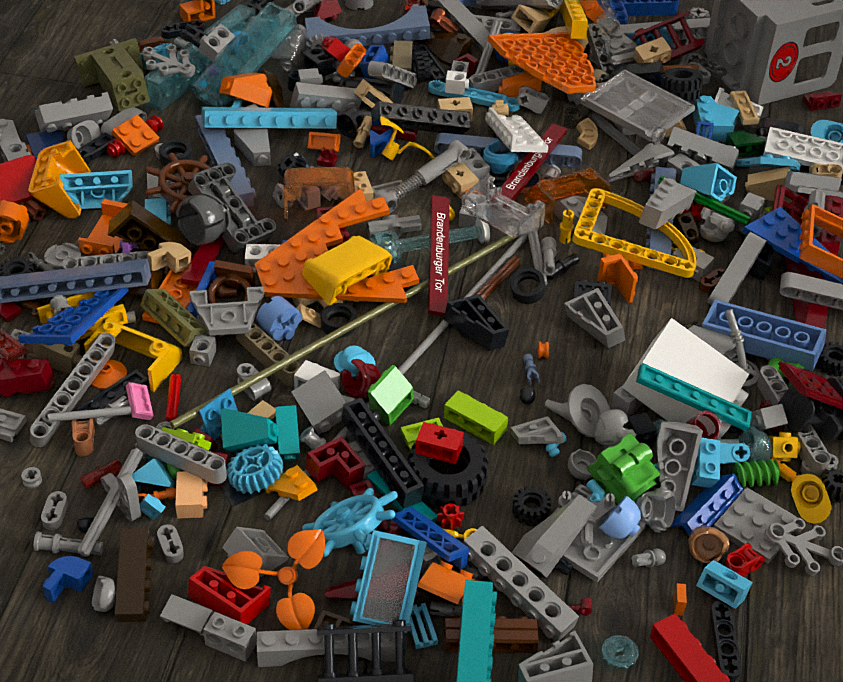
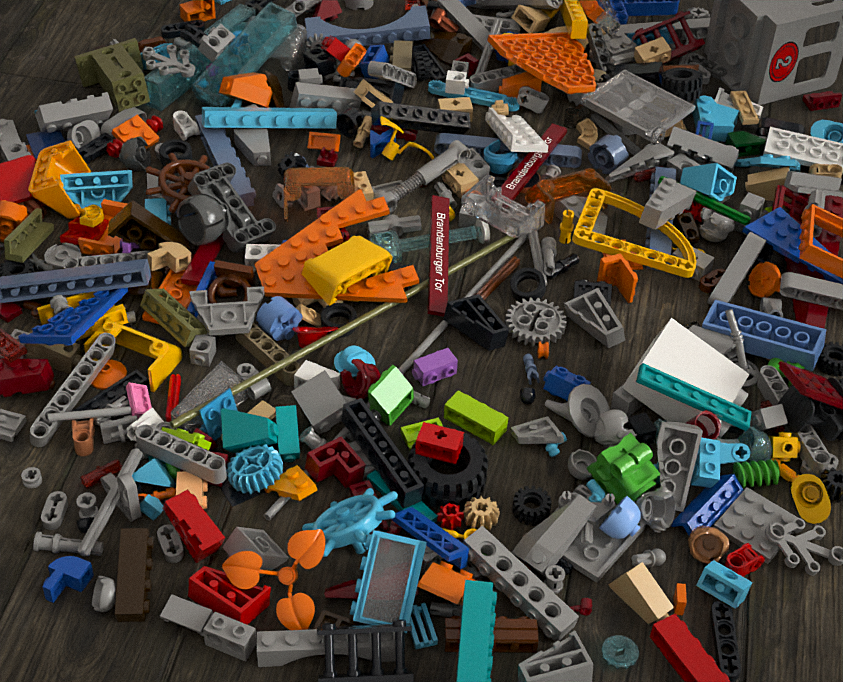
(27, 237): none -> olive fence
(78, 230): none -> red slope
(86, 503): none -> light grey bush
(91, 215): none -> yellow tile
(116, 429): none -> light grey hips
(134, 154): none -> dark grey cylinder
(150, 418): none -> white piece
(185, 125): none -> white piece
(193, 525): none -> red wedge
(213, 384): none -> clear wedge
(308, 335): none -> red piece
(435, 367): none -> medium lavender brick
(443, 192): none -> light grey axle
(481, 513): none -> tan gear
(547, 327): none -> light grey gear
(559, 575): none -> light grey bush
(561, 382): none -> blue brick
(608, 153): none -> sand blue brick
(642, 594): none -> tan slope
(764, 280): none -> orange tile
(771, 306): none -> light grey piece

